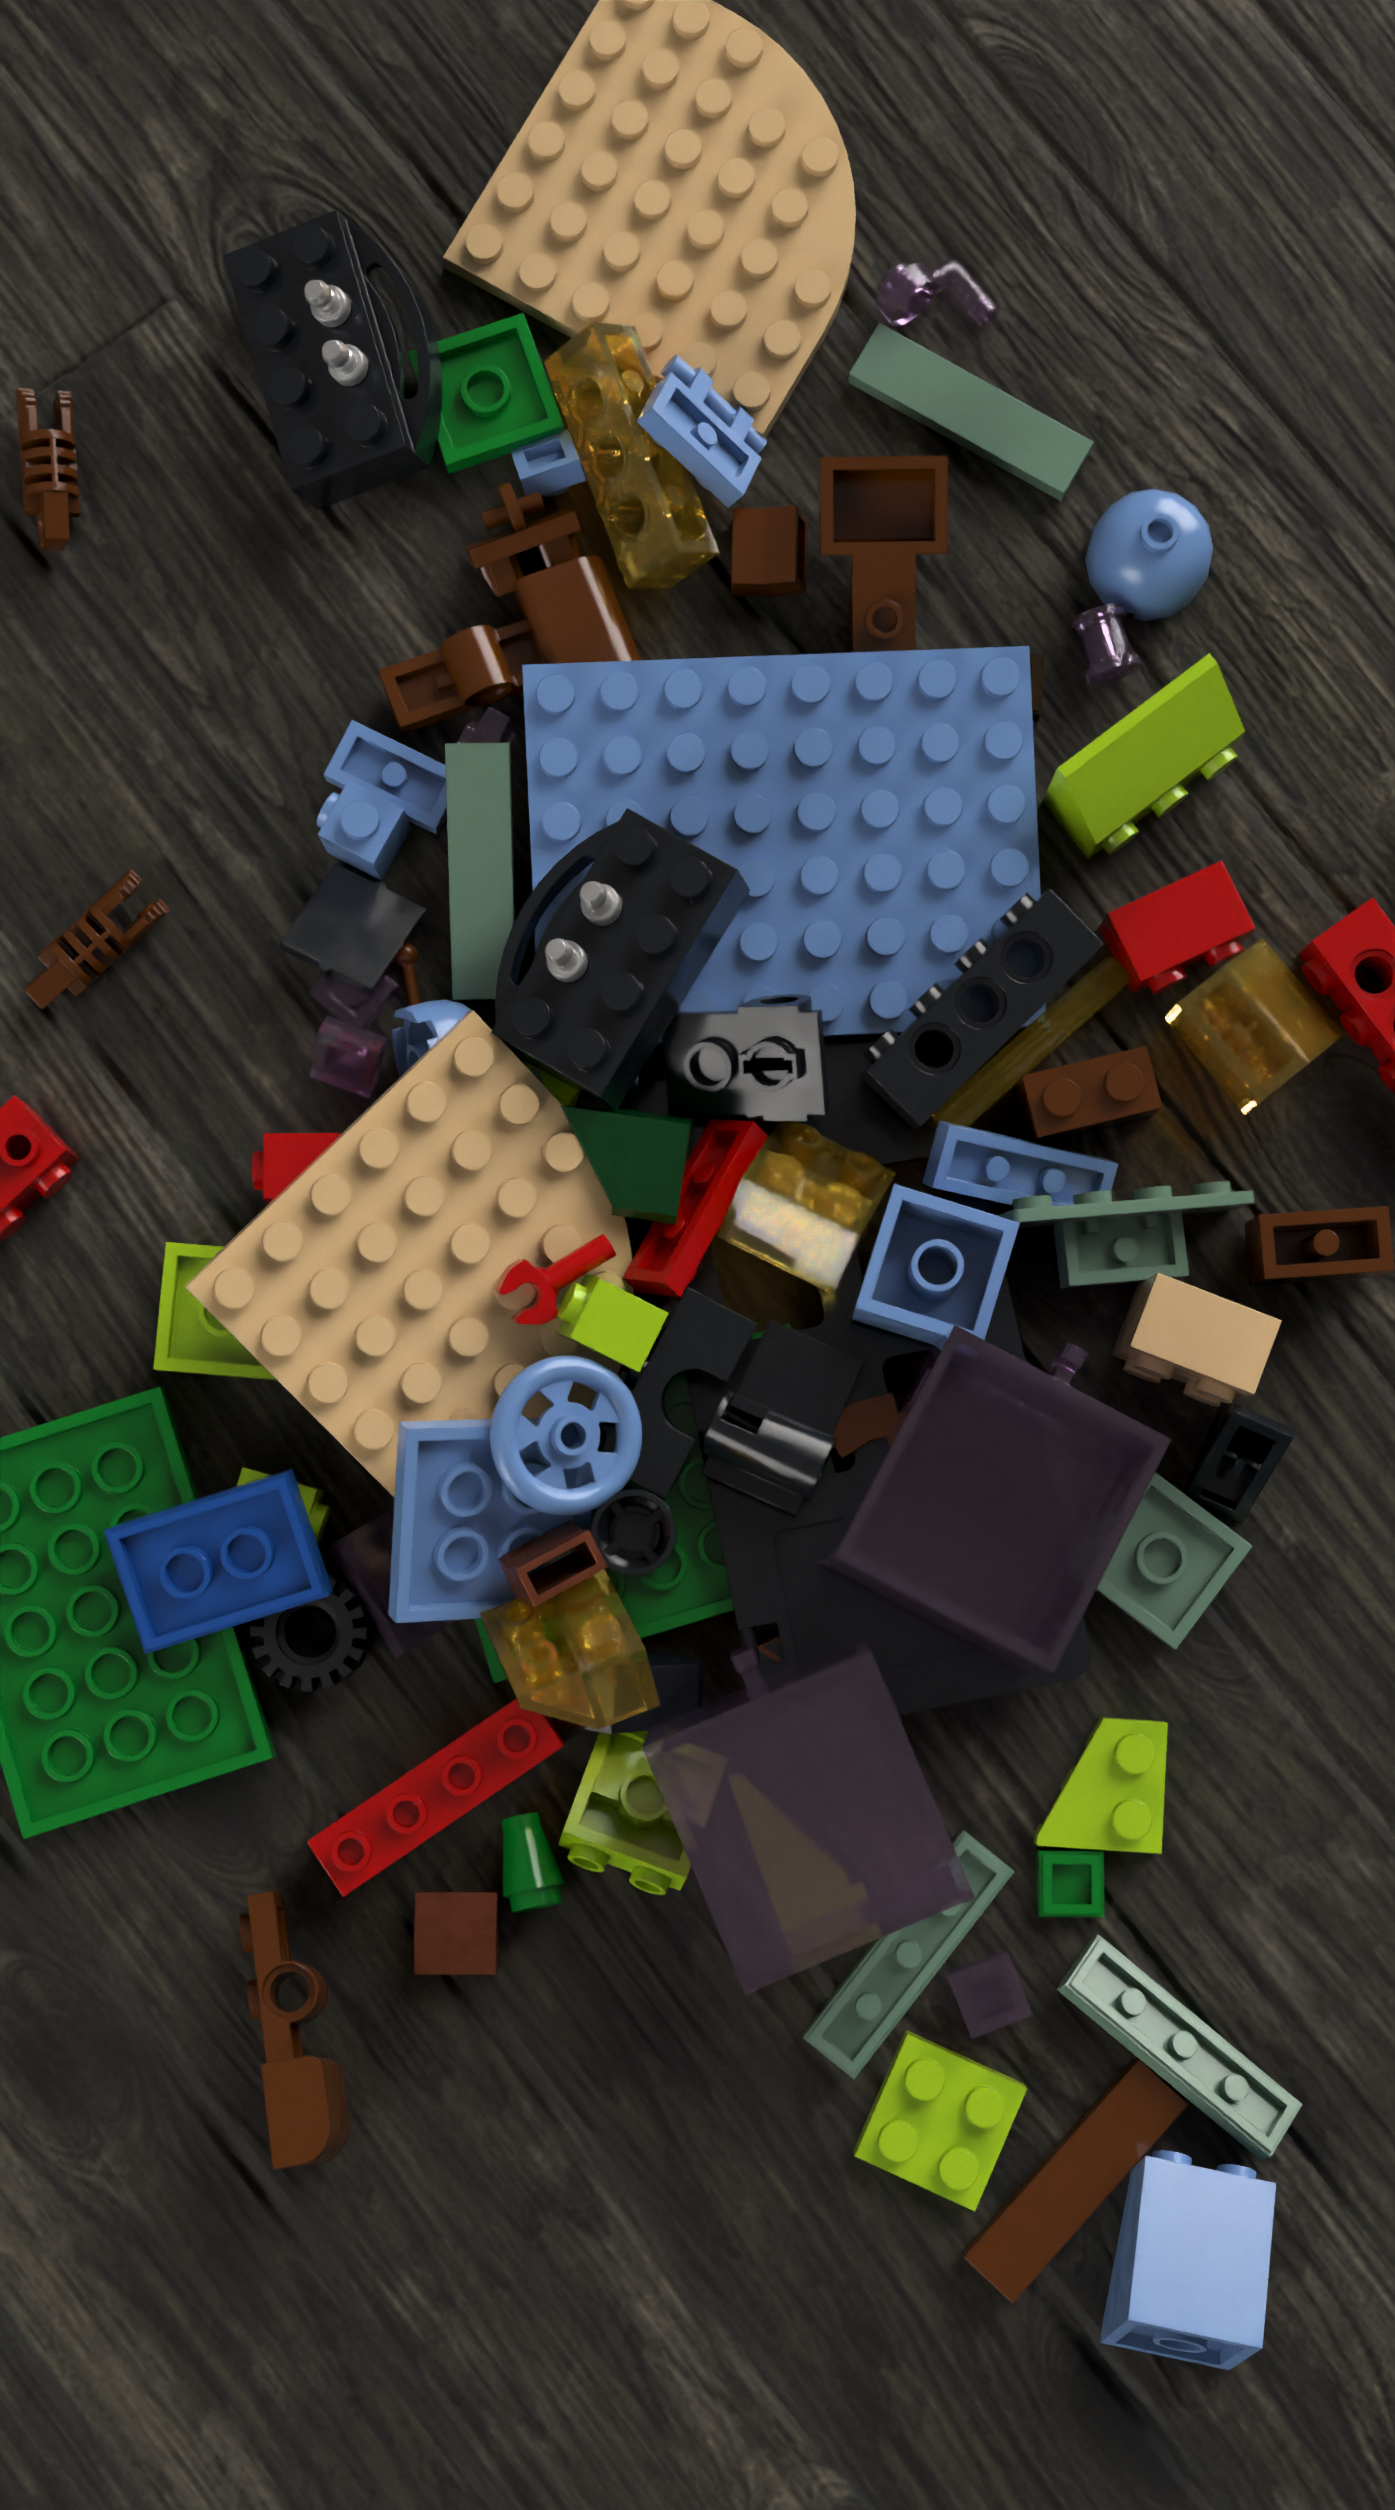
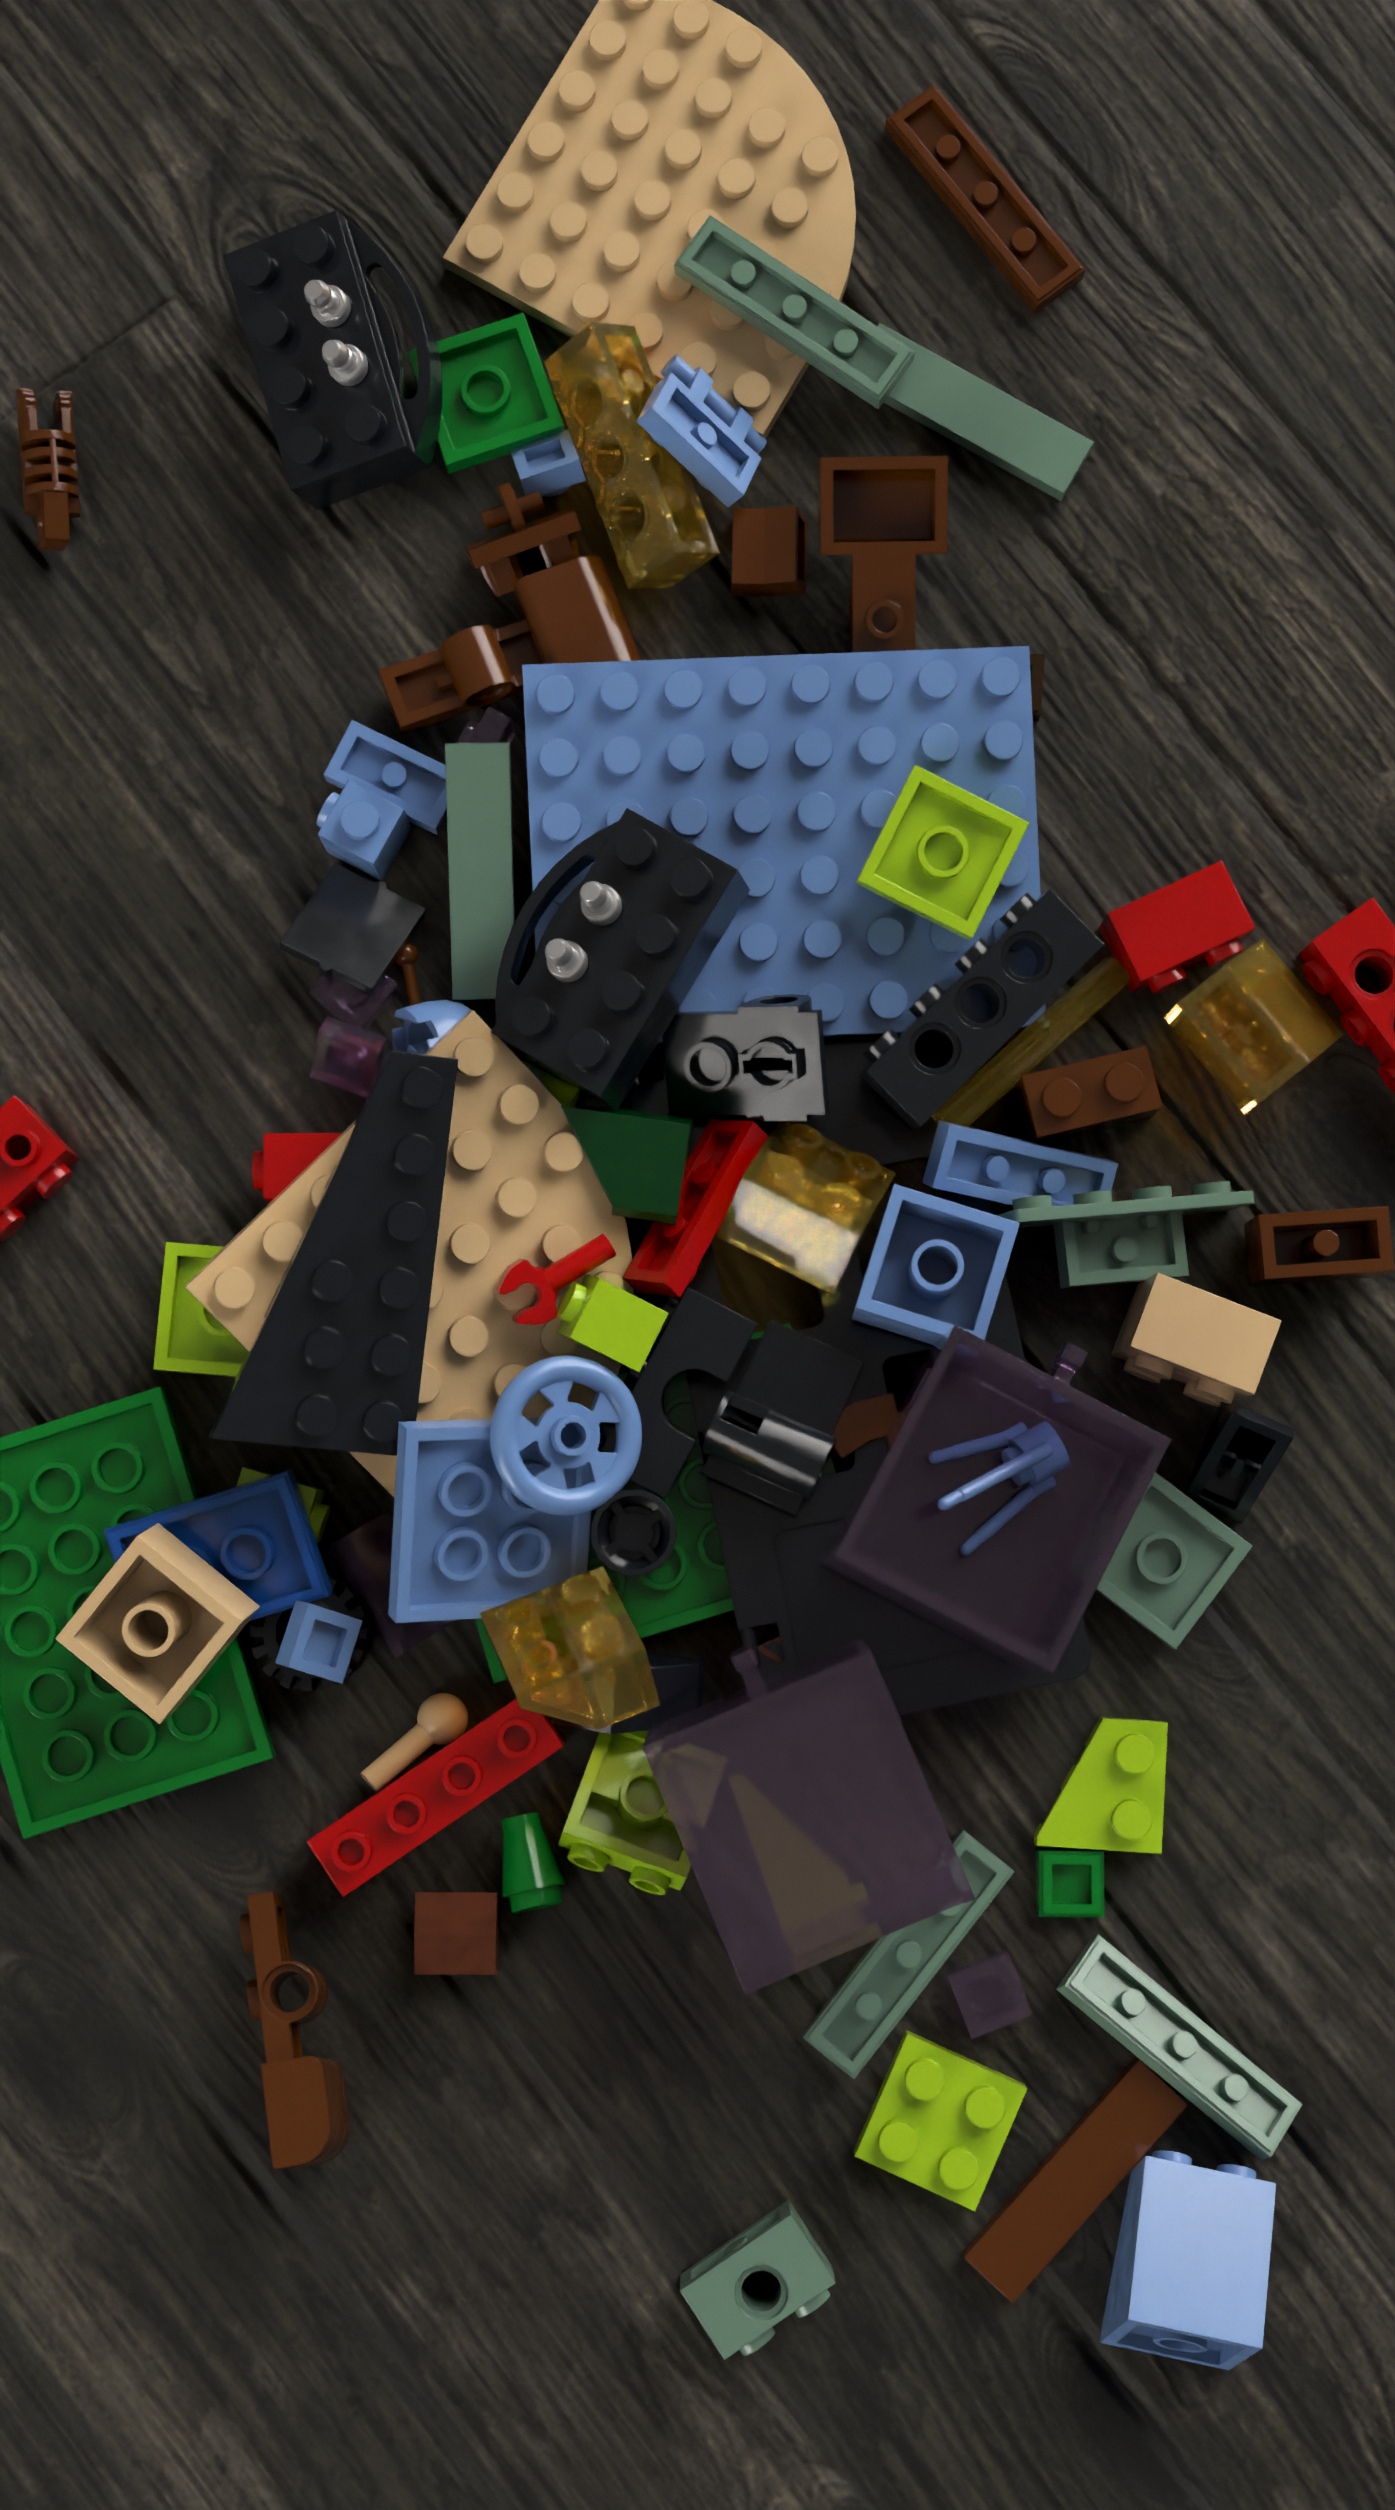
(91, 943): reddish brown hinge -> none
(157, 1622): none -> tan brick
(319, 1641): none -> medium blue plate
(353, 1307): none -> black wing
(439, 1722): none -> tan bar
(558, 1576): copper piece -> none
(772, 2244): none -> sand green brick
(794, 312): none -> sand green tile
(910, 289): clear purple plate -> none
(942, 852): none -> lime plate
(984, 199): none -> reddish brown tile
(1031, 1457): none -> medium blue plant
(1105, 643): clear purple bush -> none
(1146, 760): lime slope -> none
(1149, 554): medium blue cylinder -> none

